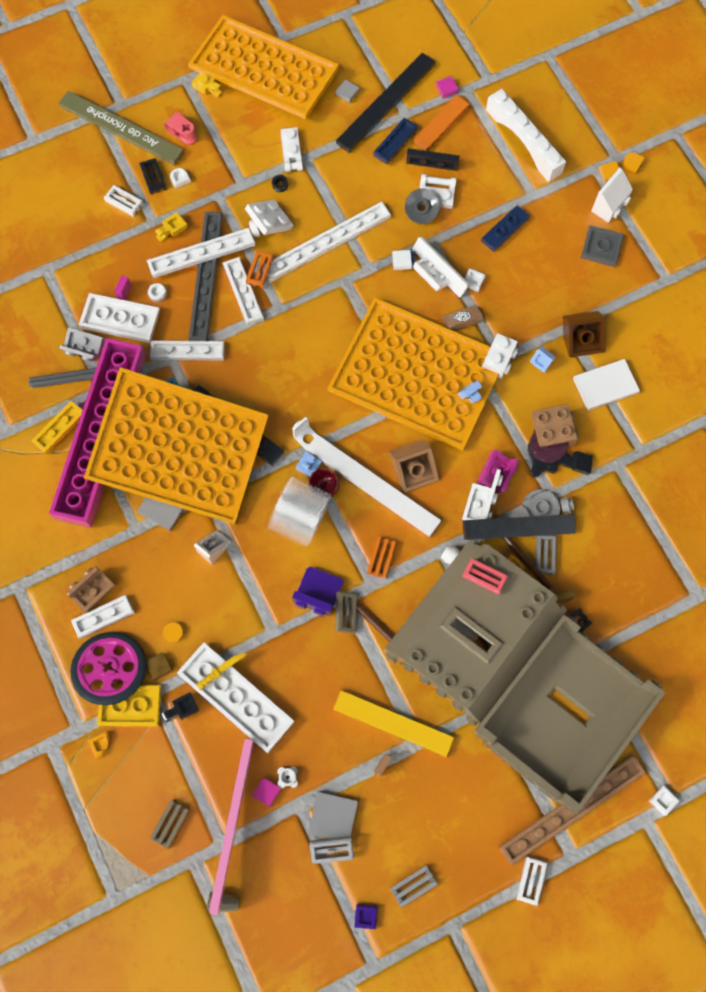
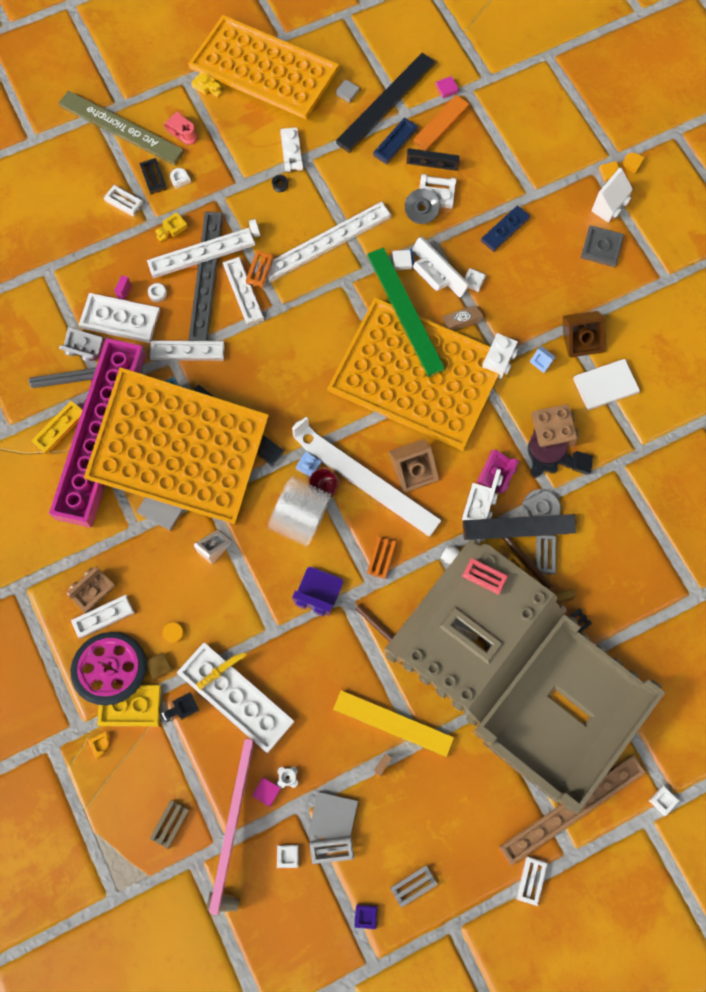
(269, 217): white plate -> none
(287, 856): none -> white tile
(342, 612): dark tan tile -> none
(405, 312): none -> green tile
(471, 392): light blue tile -> none
(545, 156): white arch -> none
(567, 505): light grey plate -> none

